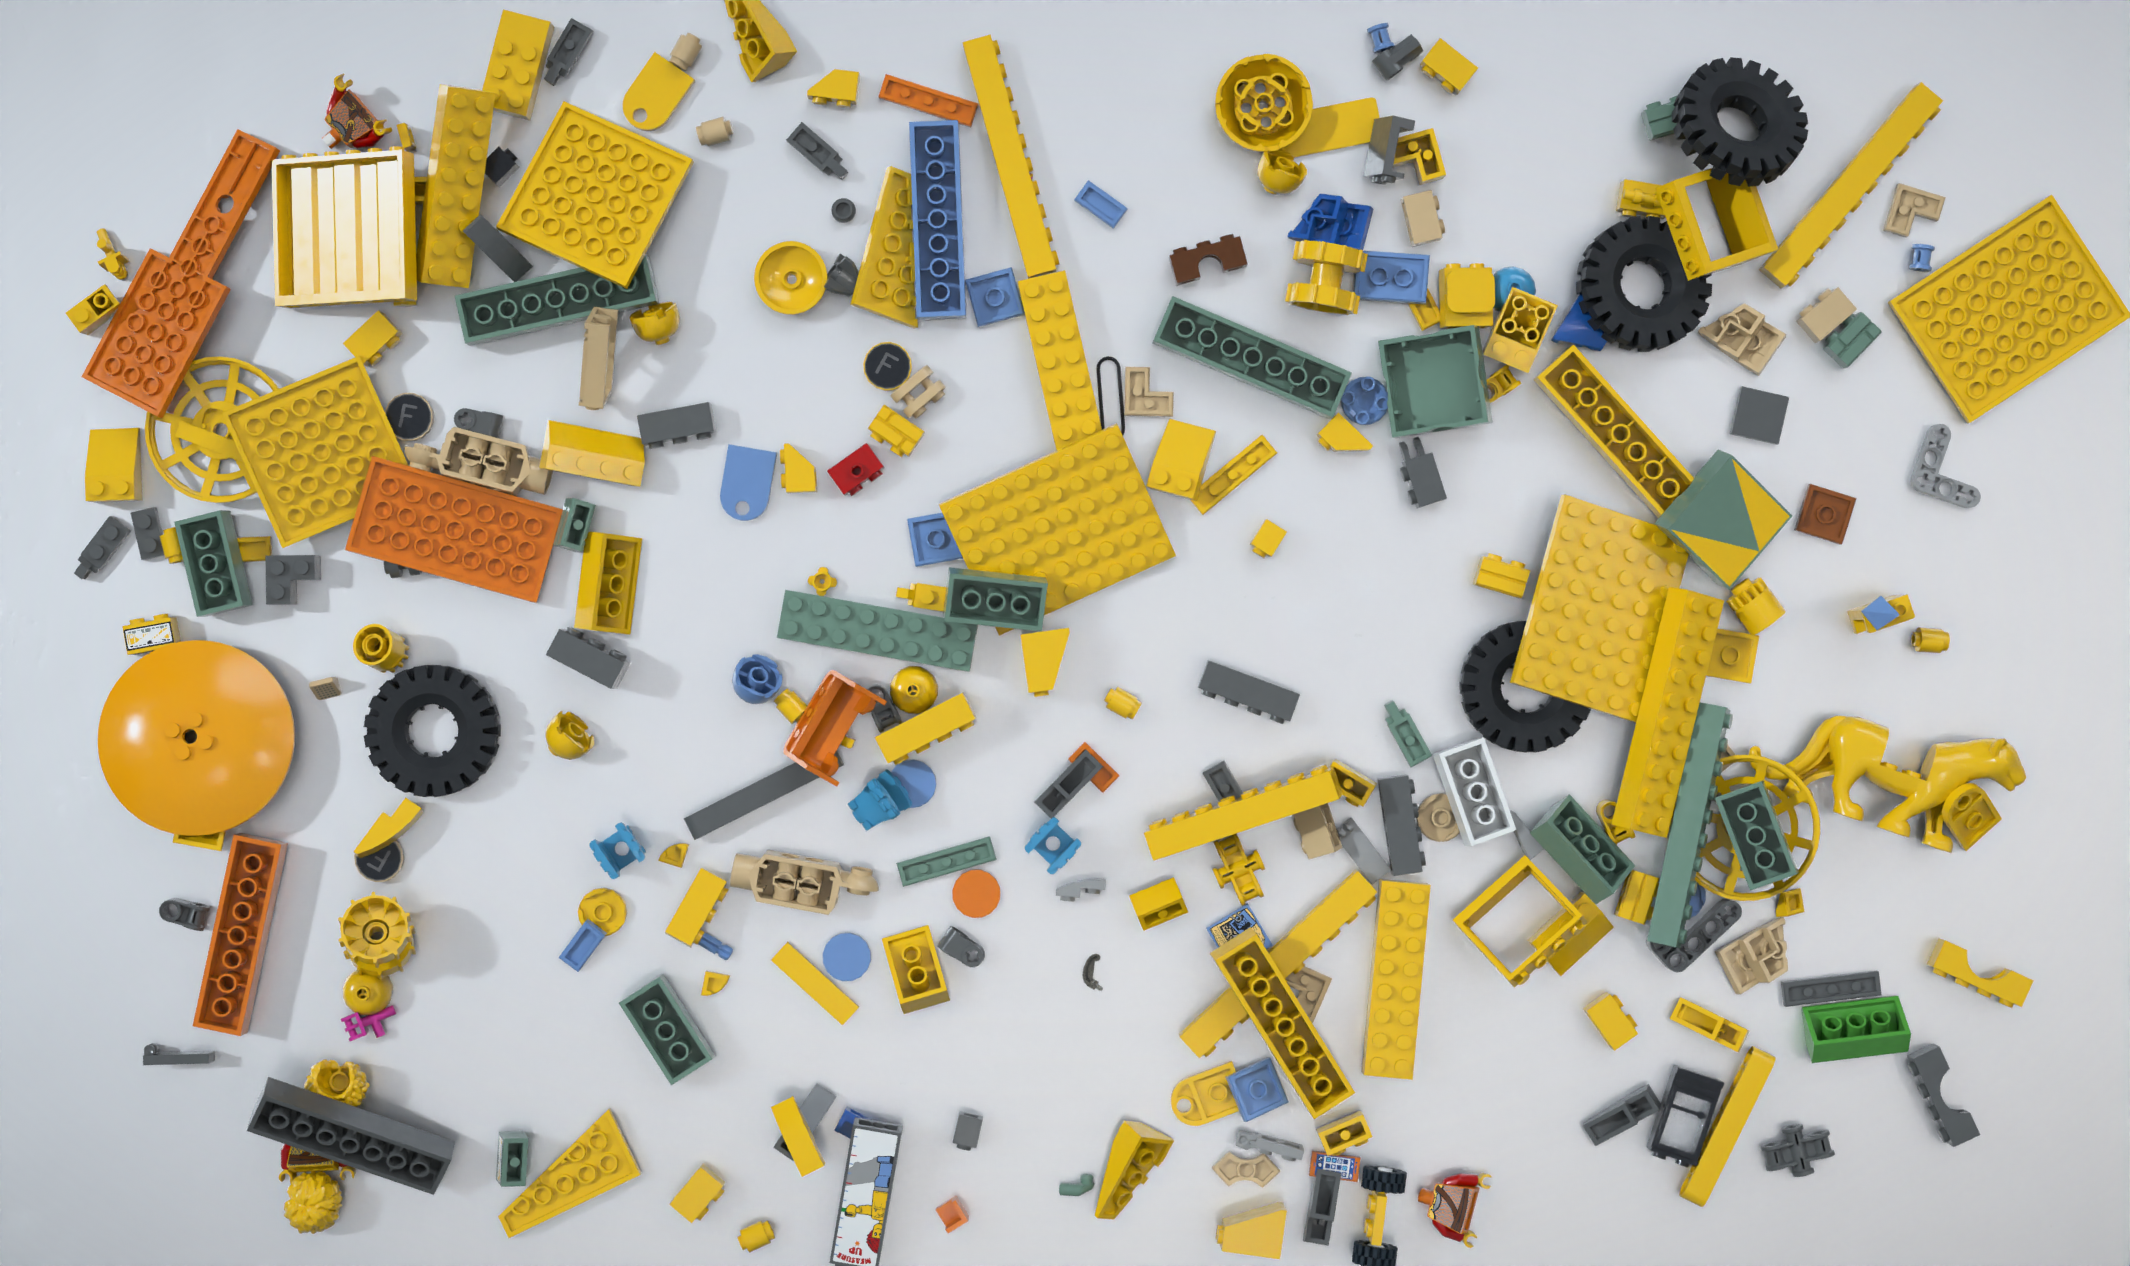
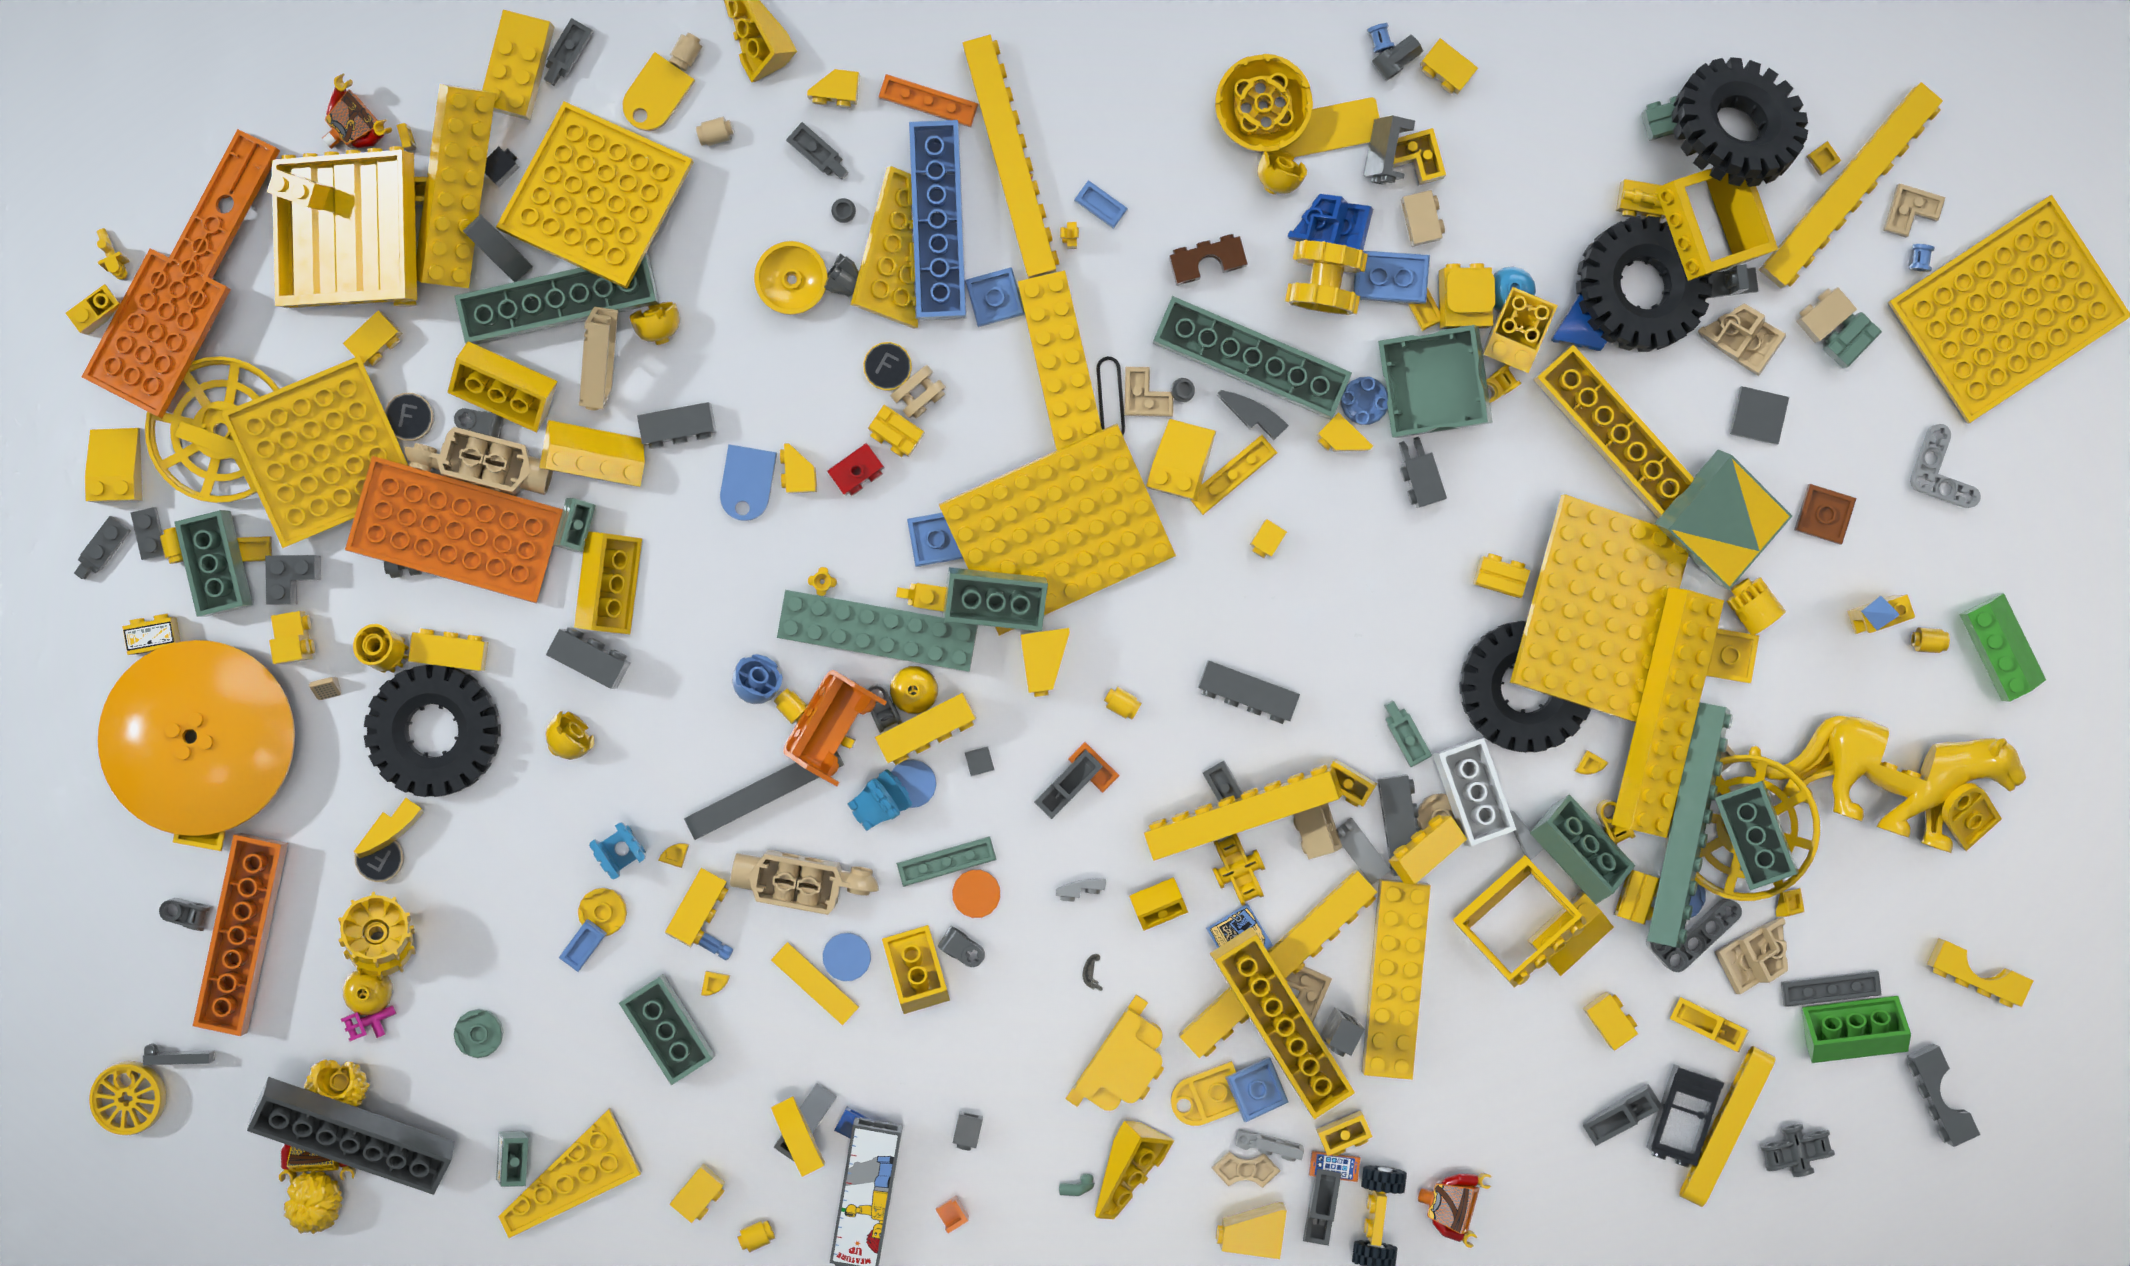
(132, 1069): none -> yellow piece
(291, 638): none -> yellow brick
(298, 189): none -> brick
(448, 650): none -> yellow brick
(478, 1033): none -> sand green tile
(502, 386): none -> yellow brick
(979, 761): none -> dark grey tile
(1058, 857): dark azure piece -> none
(1070, 234): none -> yellow plate
(1123, 1062): none -> yellow brick
(1182, 390): none -> dark grey plate
(1253, 413): none -> dark grey slope
(1342, 1032): none -> dark grey brick
(1427, 849): none -> yellow brick
(1590, 764): none -> yellow tile
(1733, 281): none -> dark grey bracket
(1823, 158): none -> yellow tile
(2003, 648): none -> bright green slope

